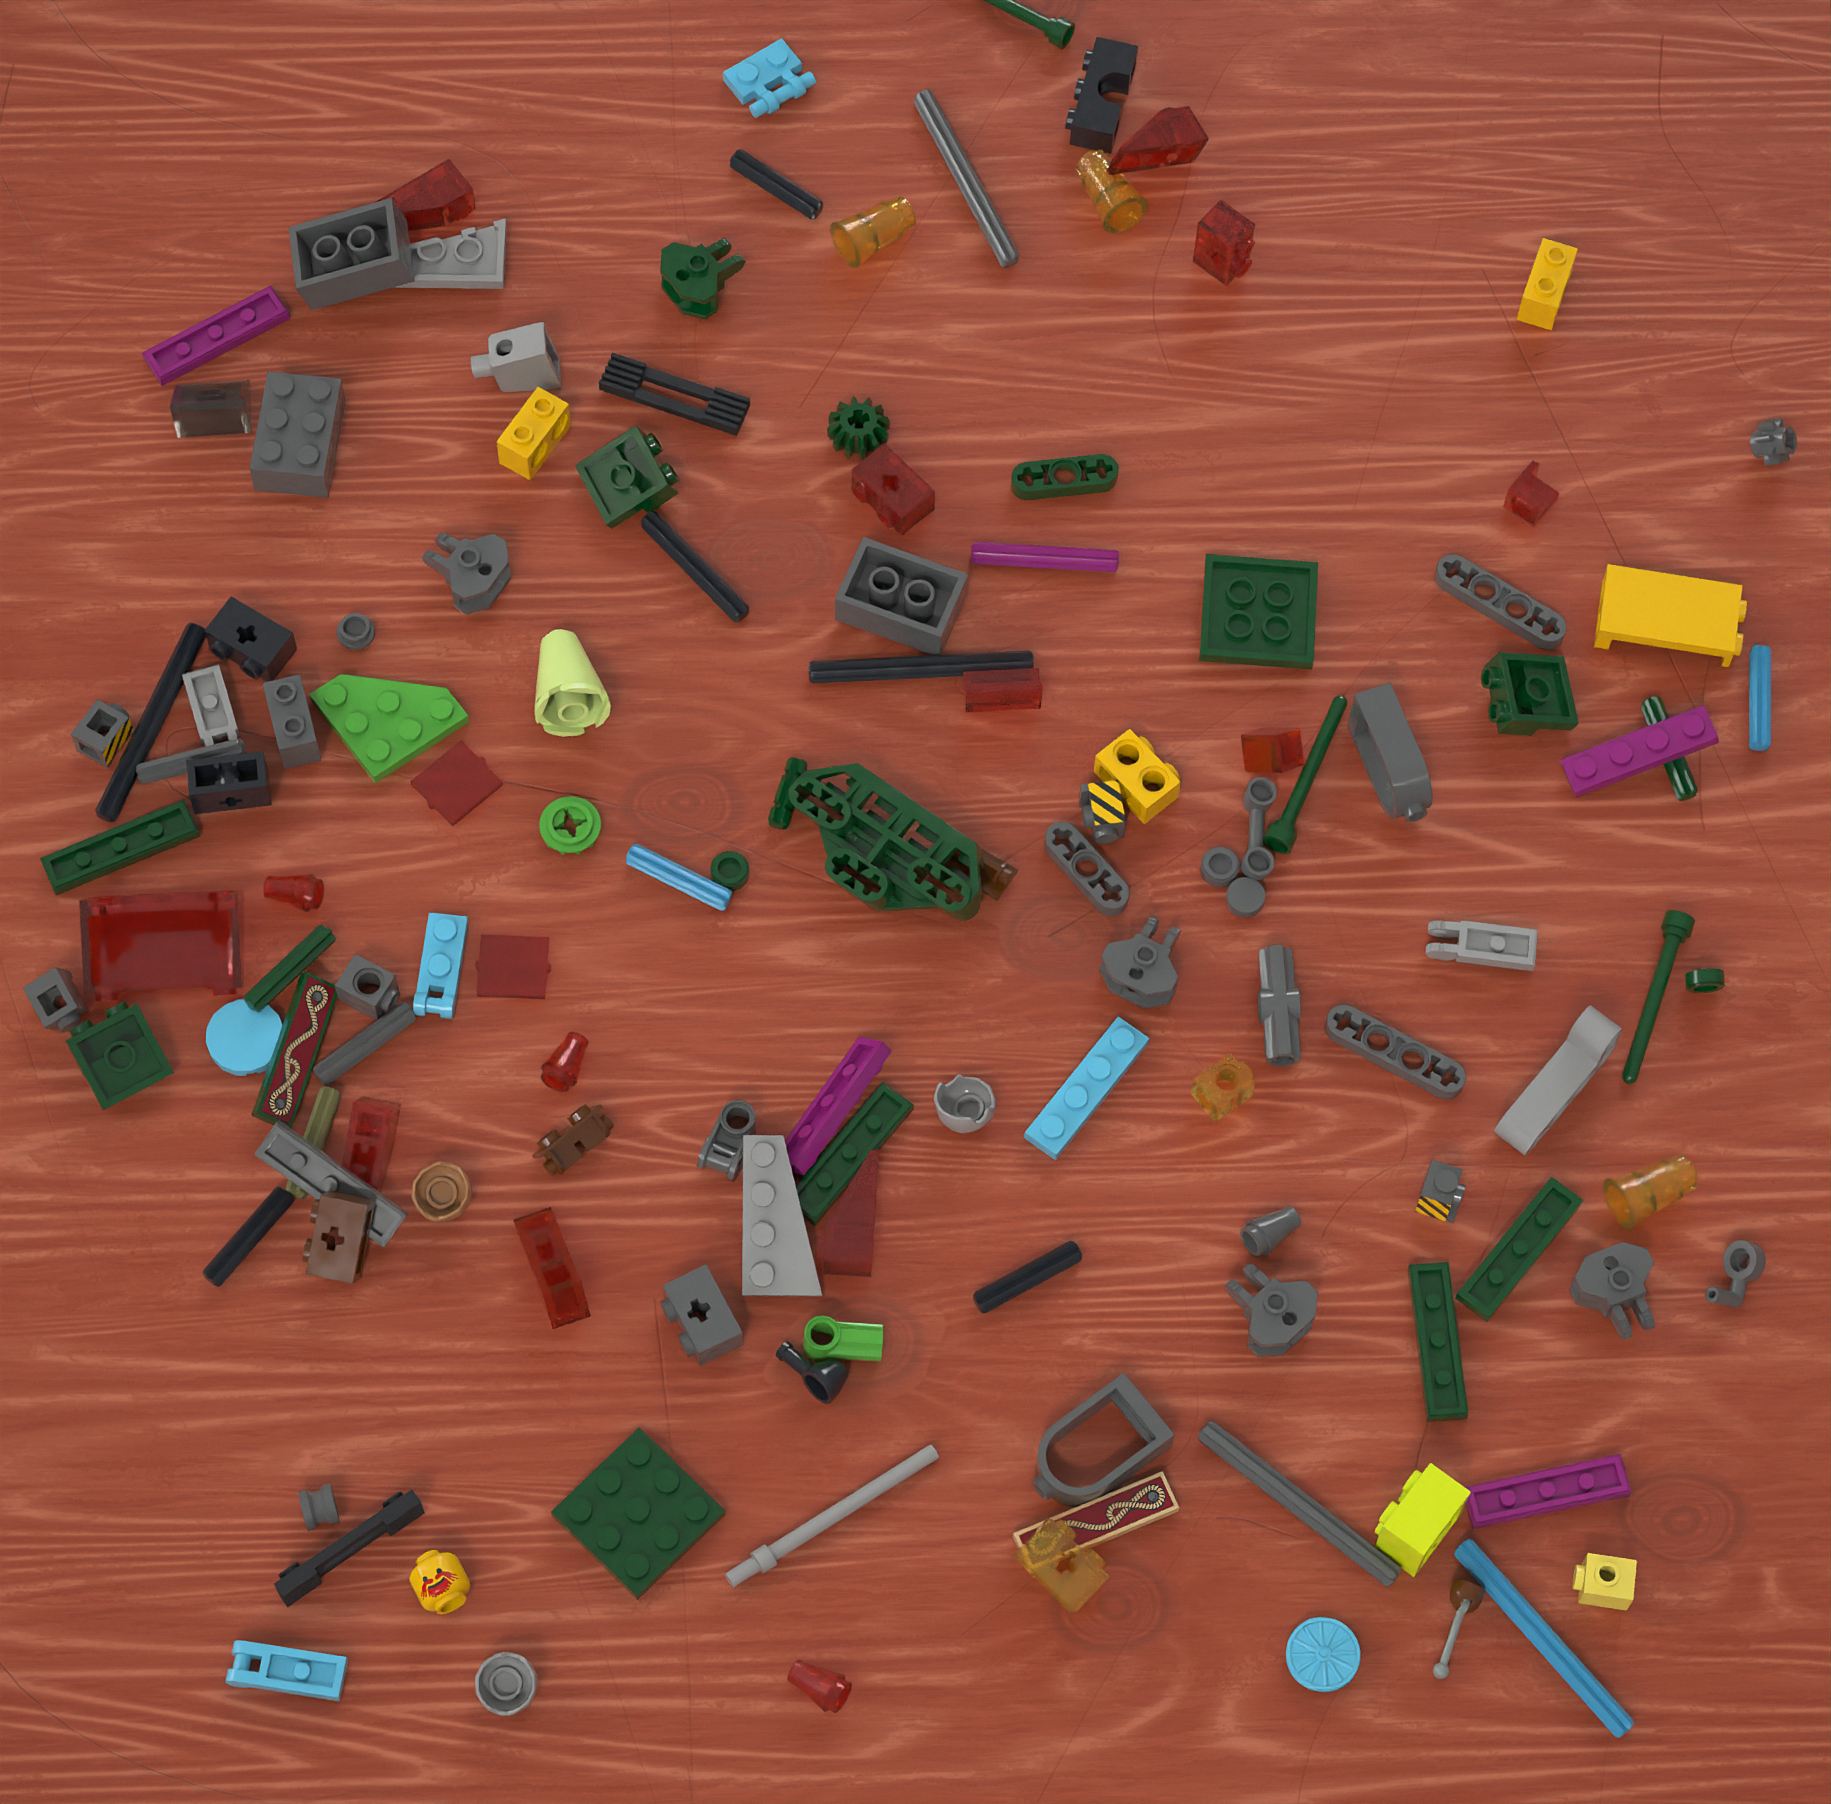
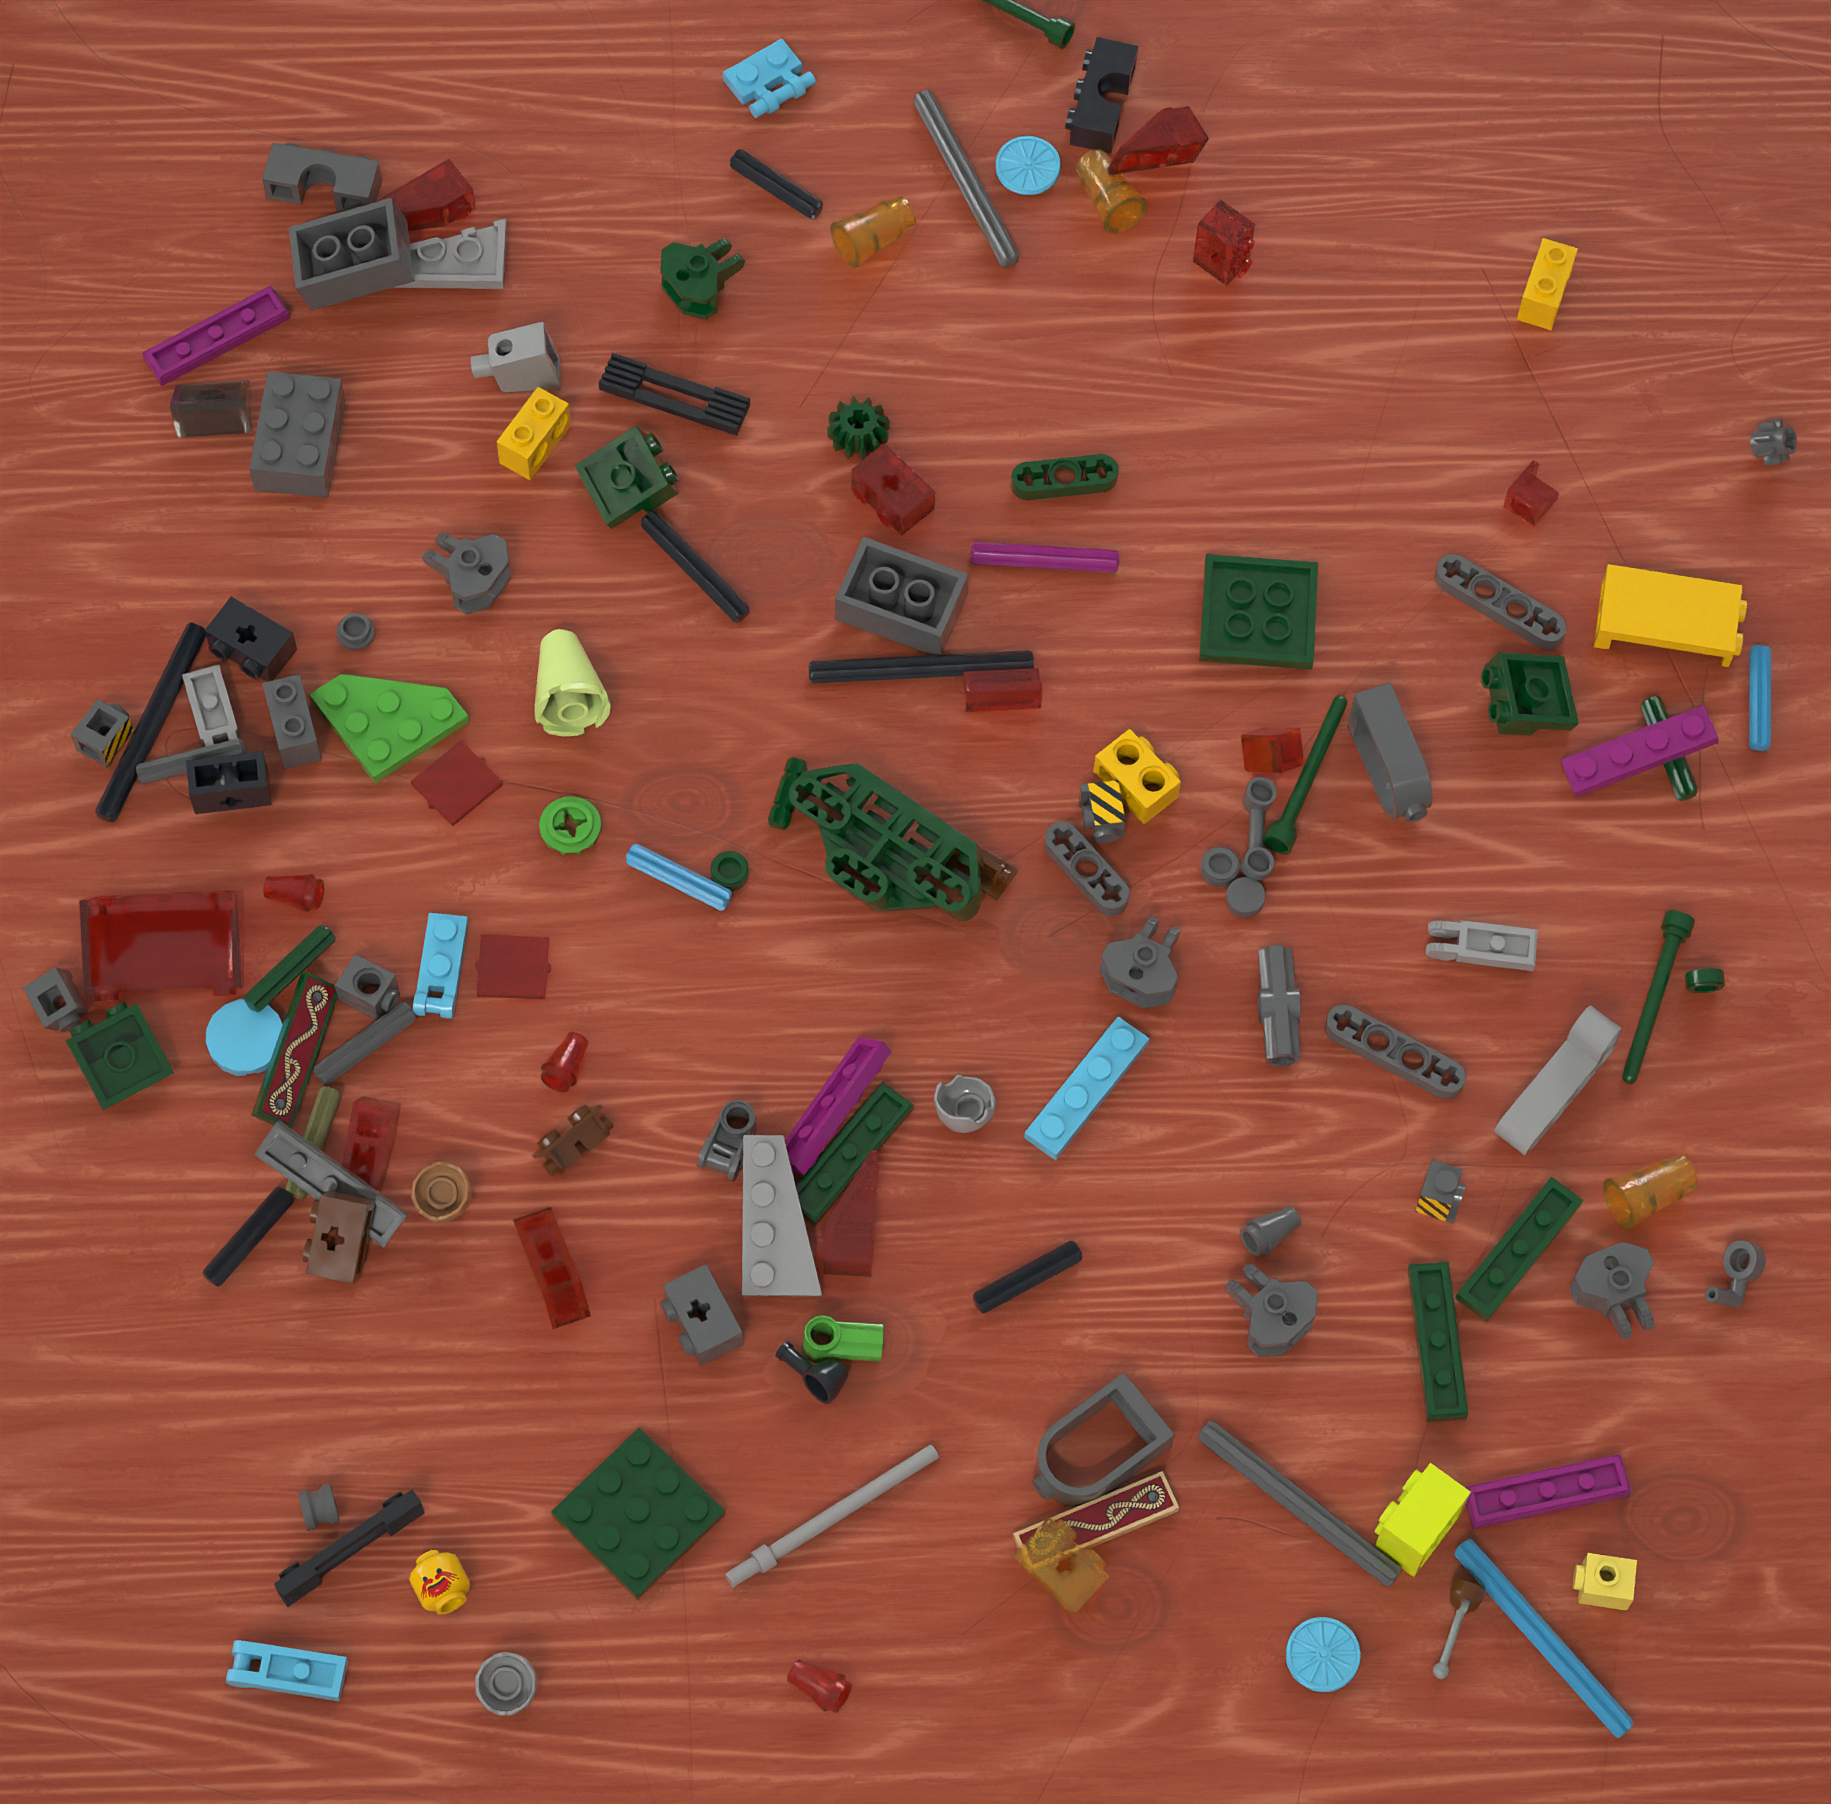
(120, 847): dark green tile -> none
(295, 169): none -> dark grey arch
(1027, 165): none -> medium azure wheel
(1217, 1101): clear yellow brick -> none

